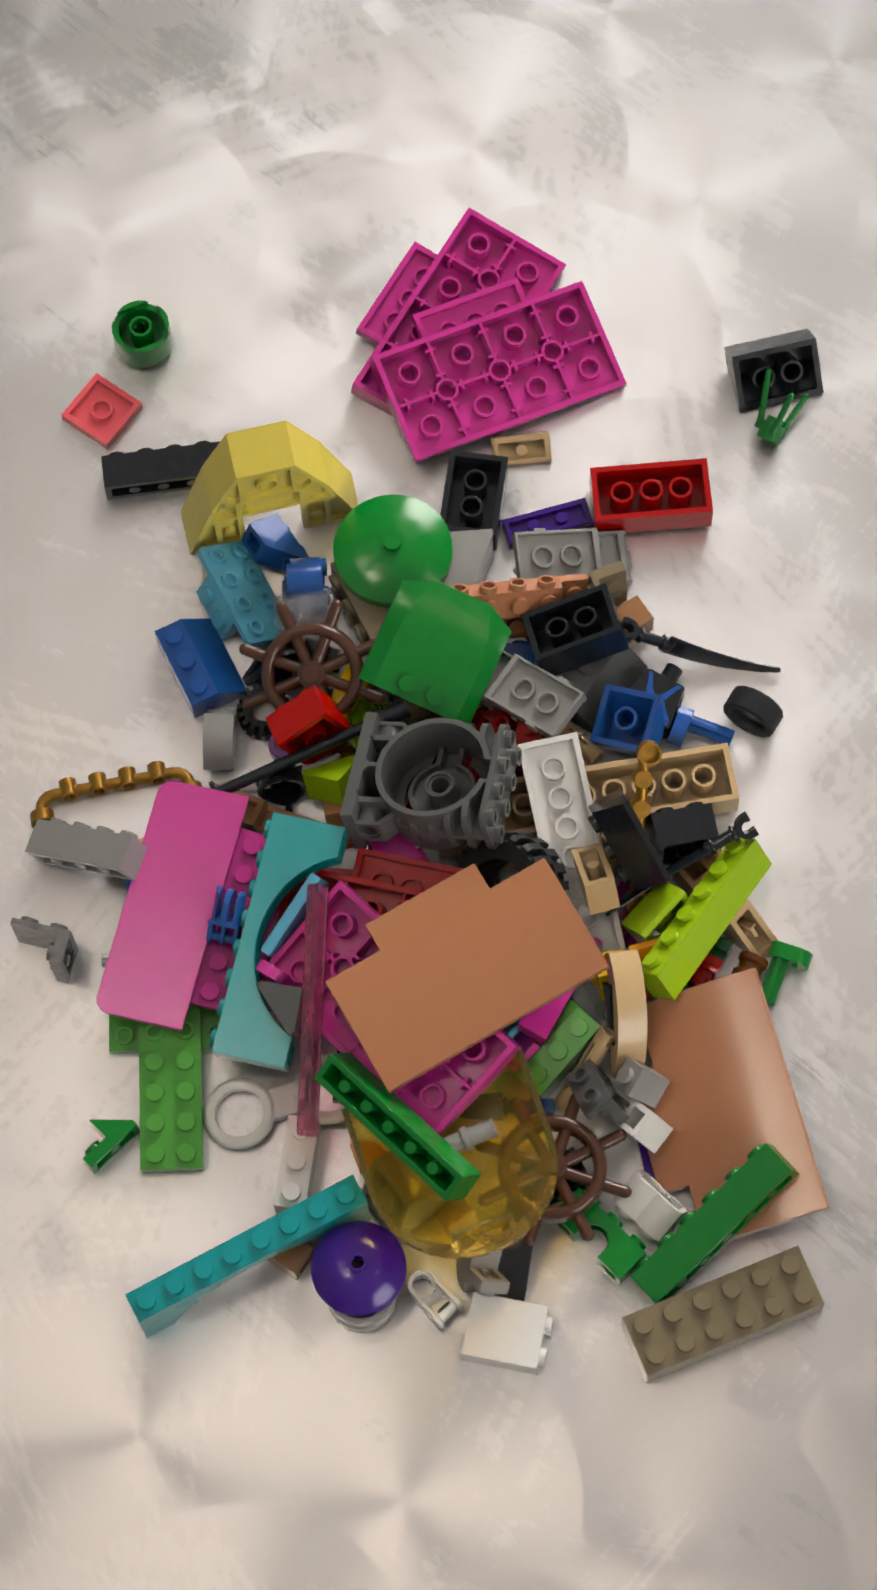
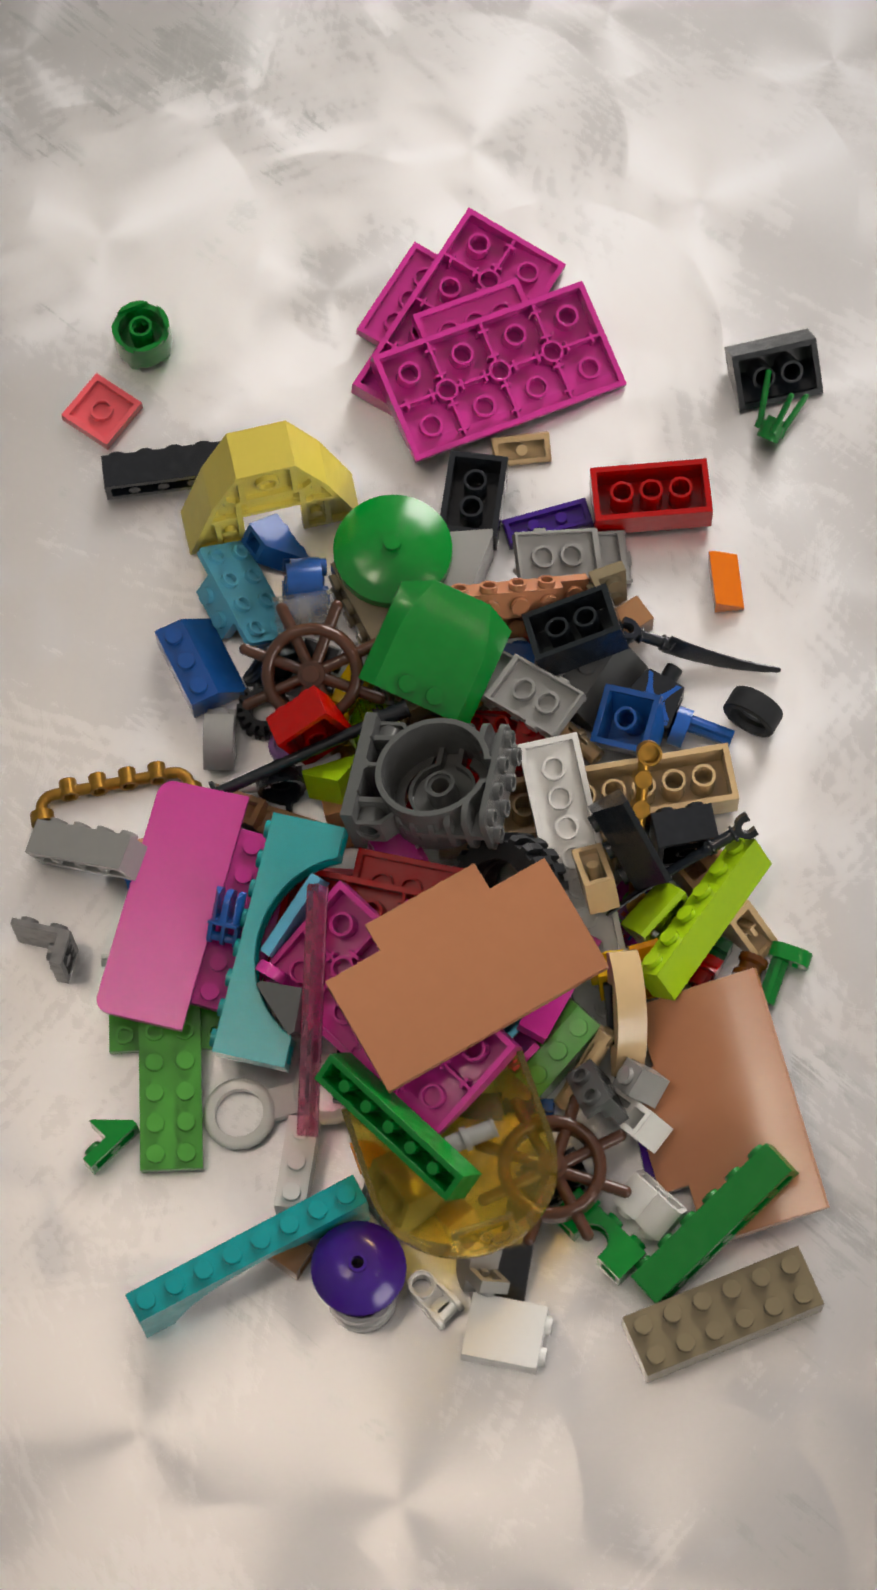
(725, 581): none -> orange slope

